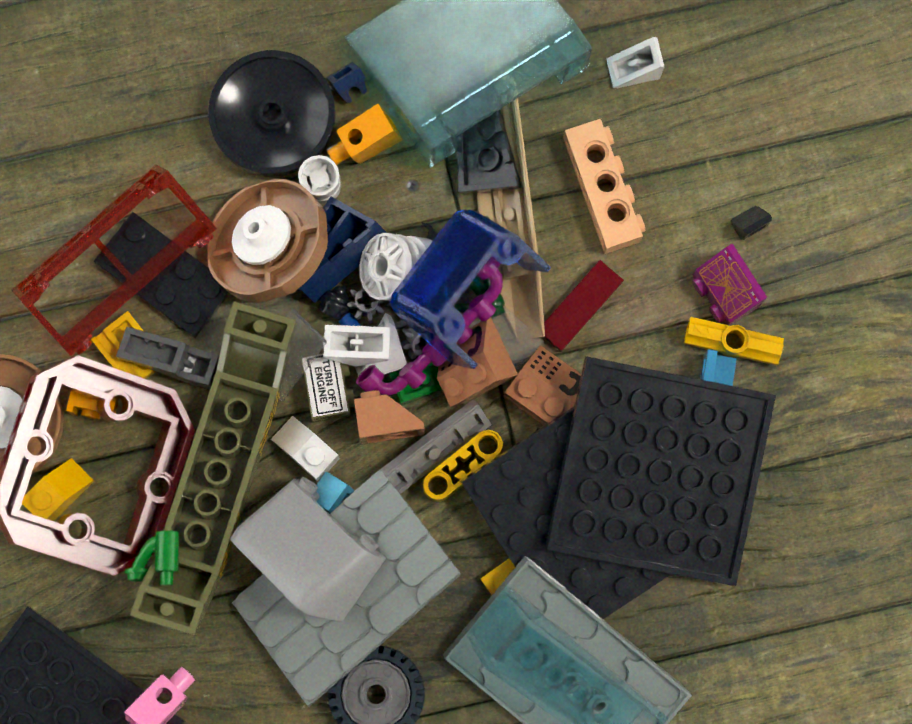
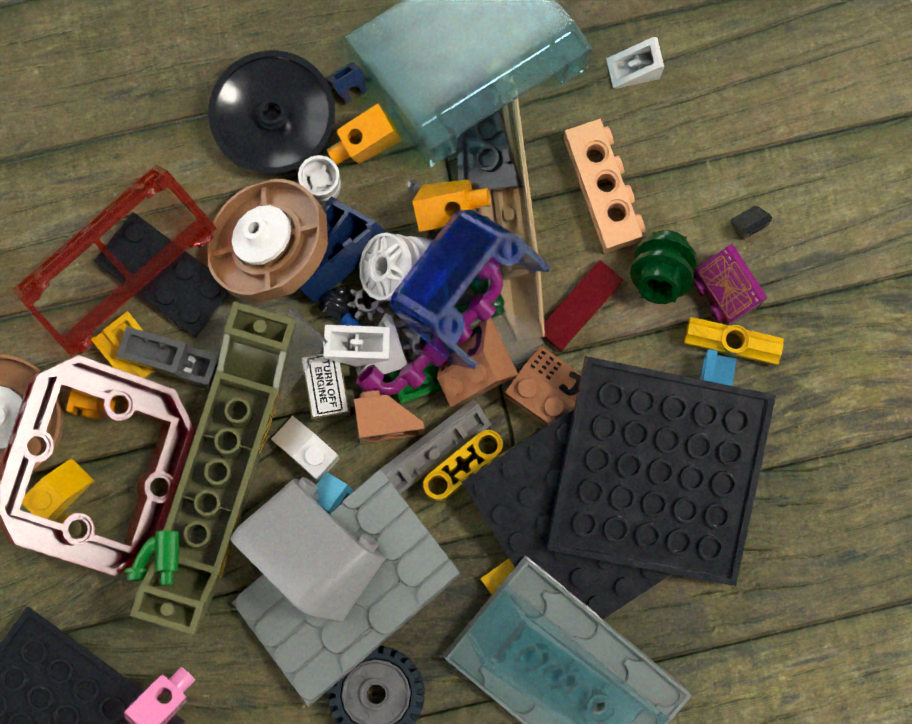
(440, 201): none -> light orange torso
(663, 267): none -> dark green piece

